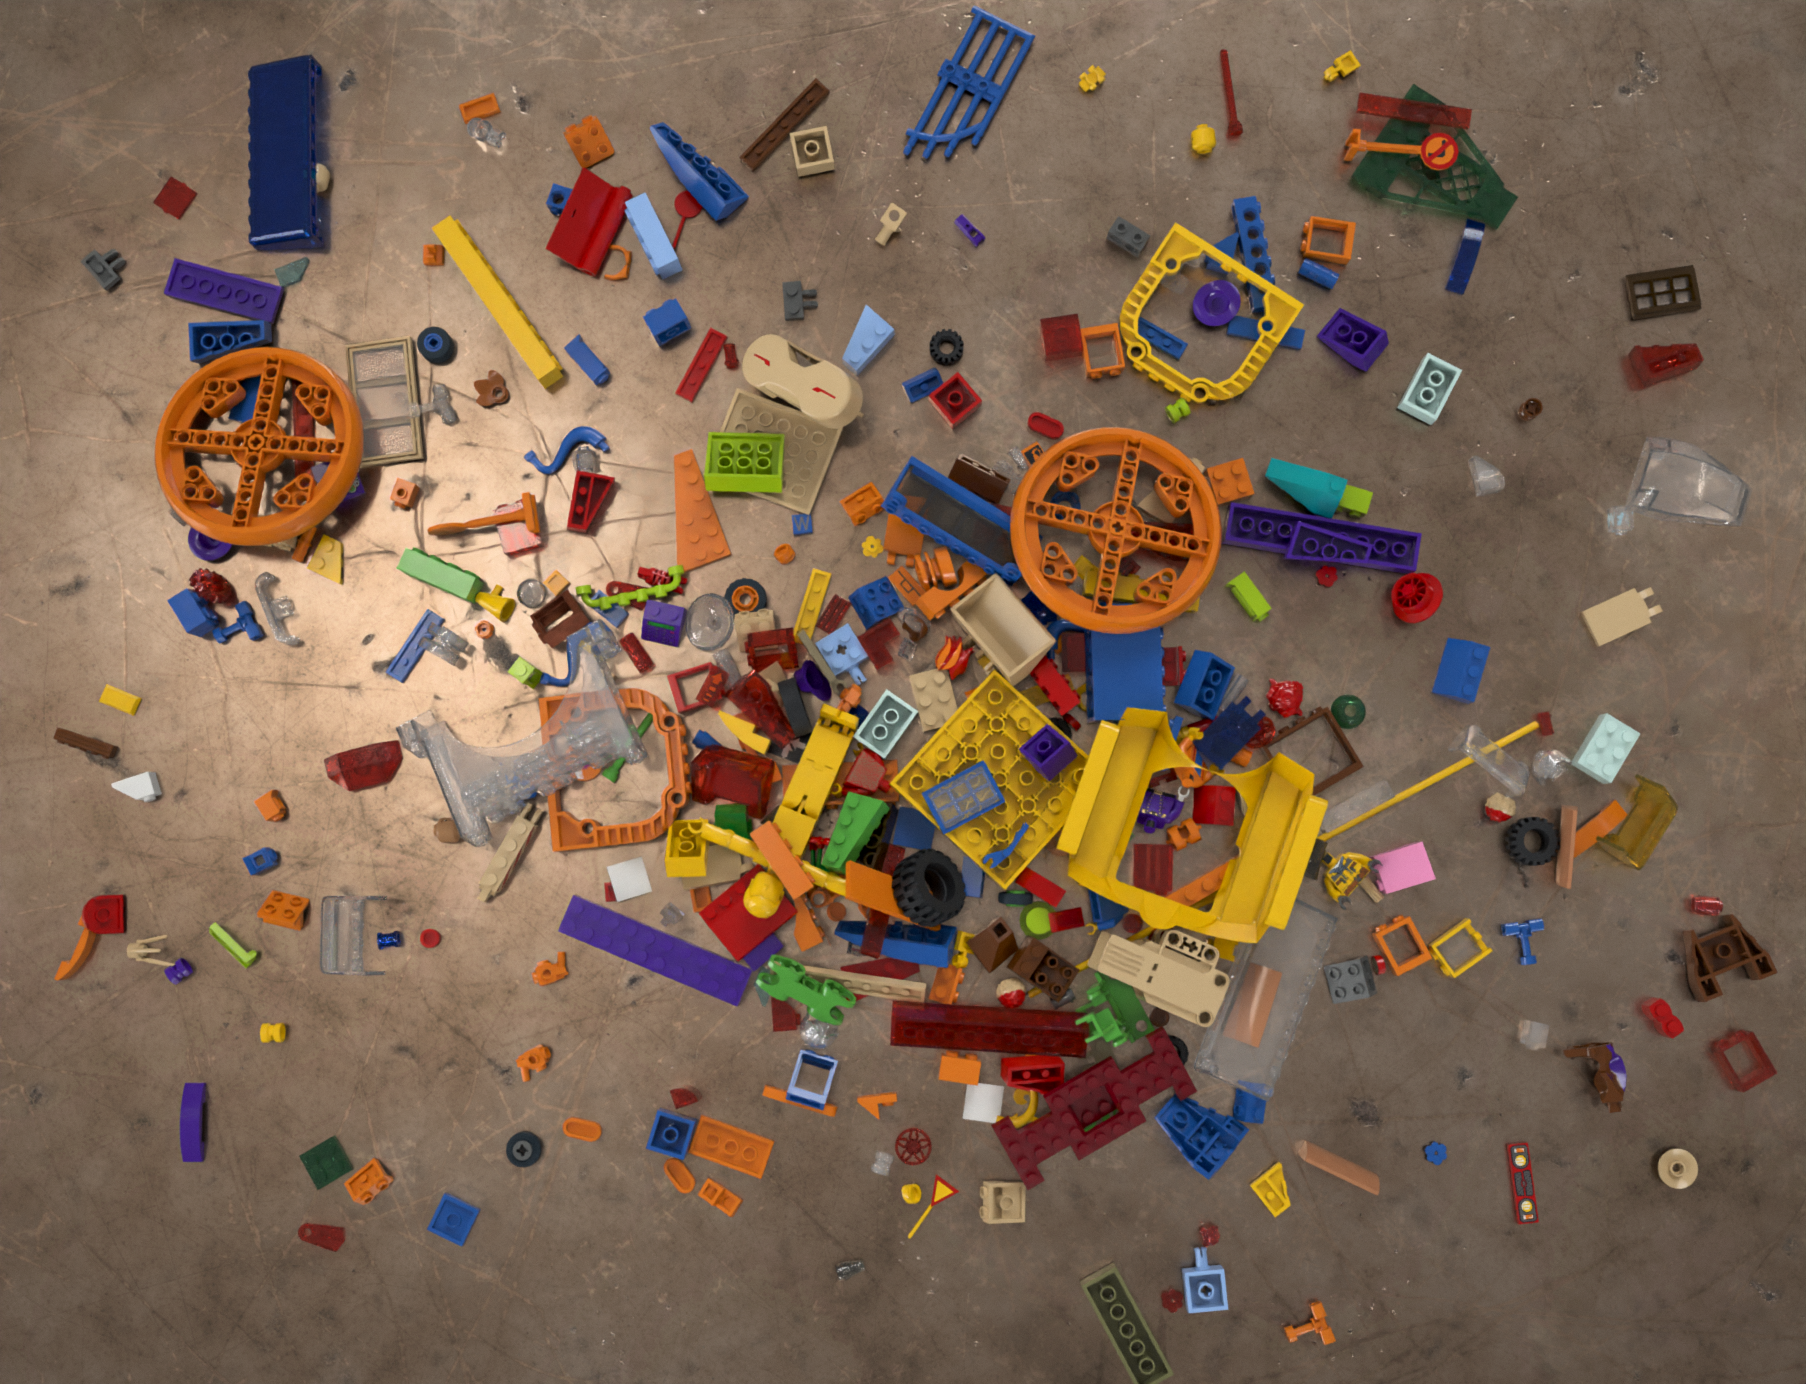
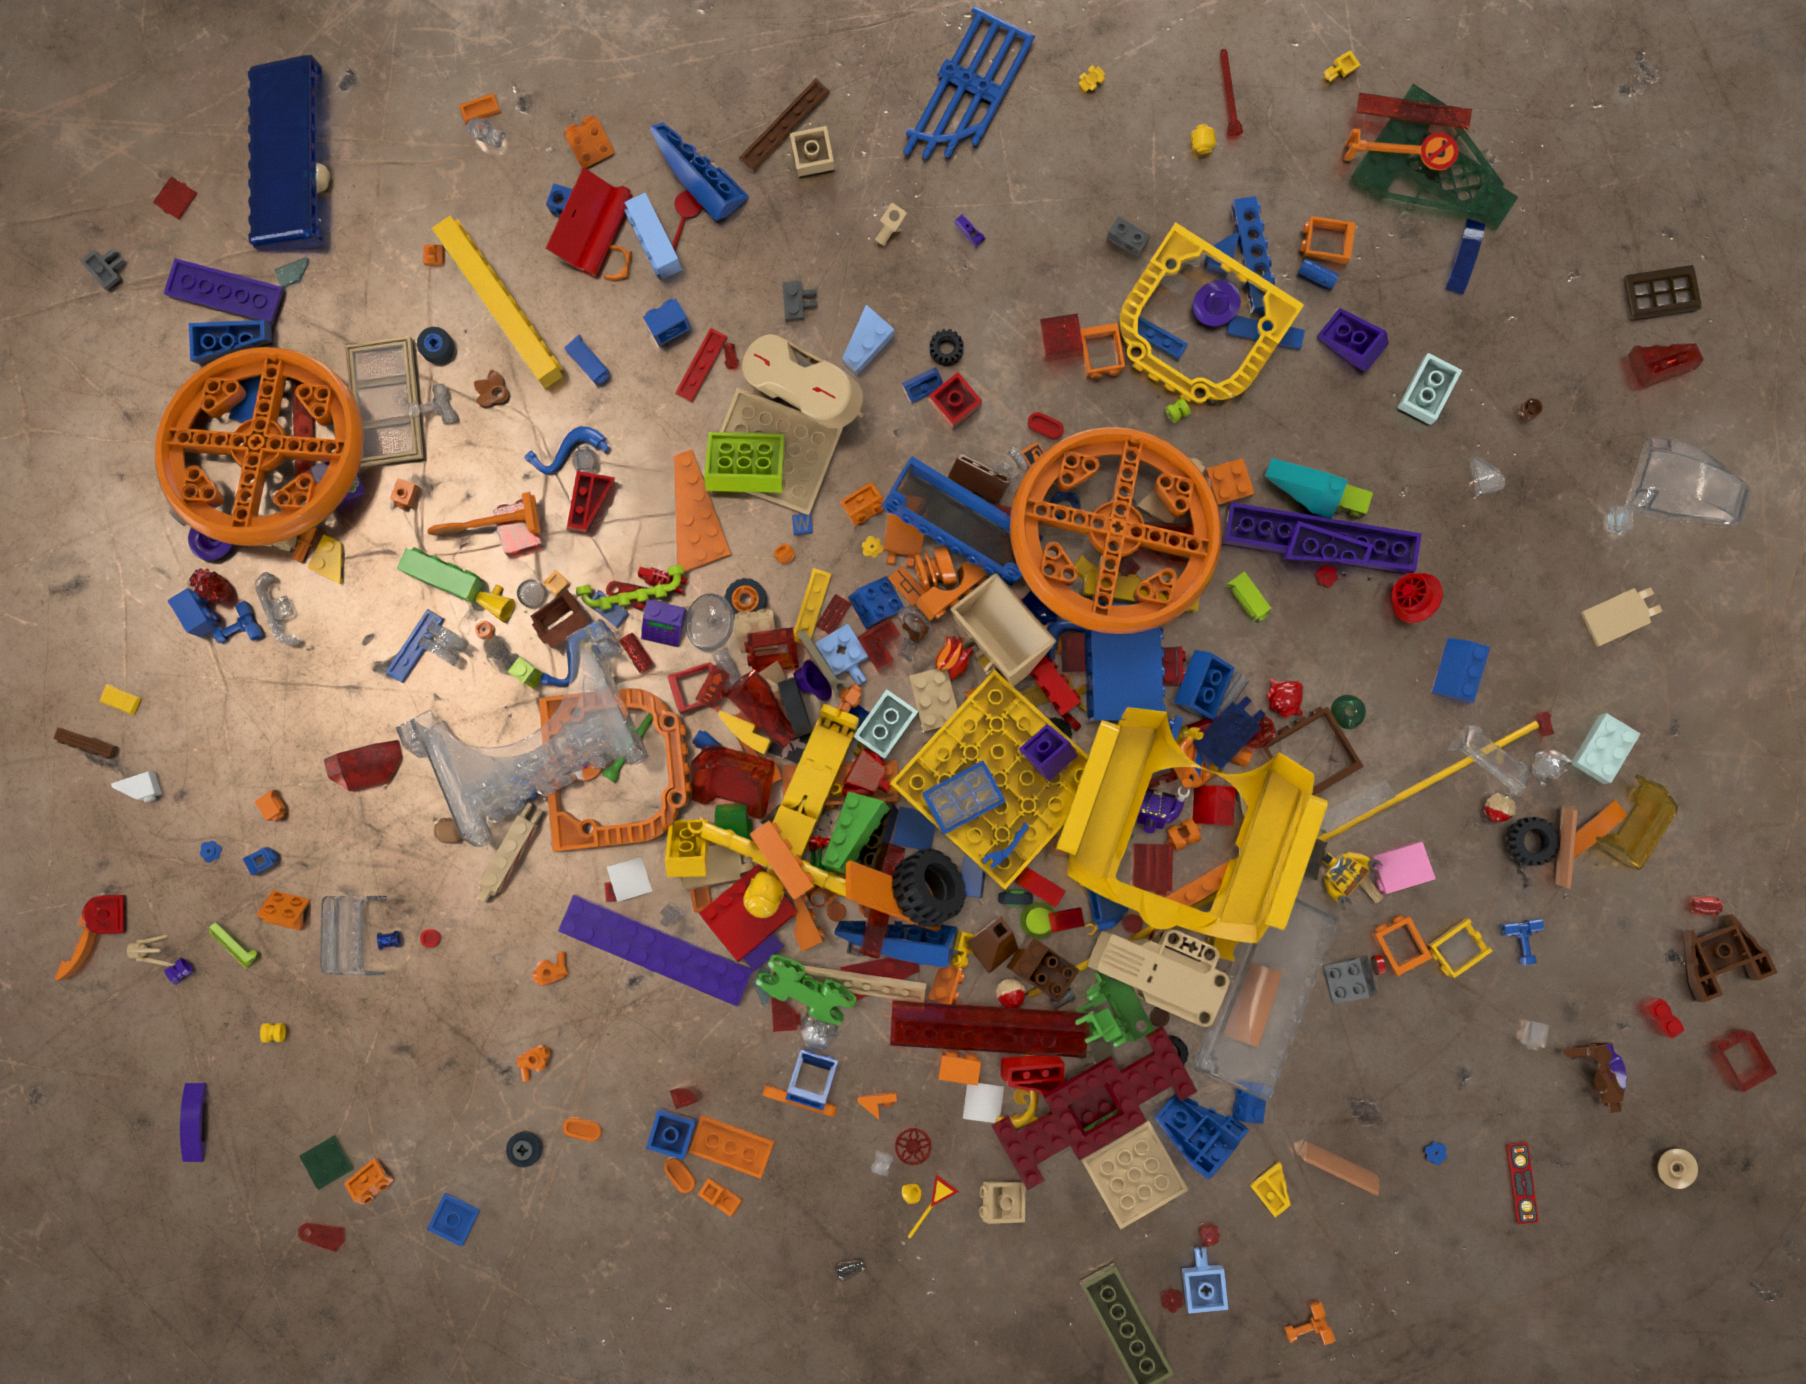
(215, 850): none -> blue plant
(1134, 1174): none -> tan plate

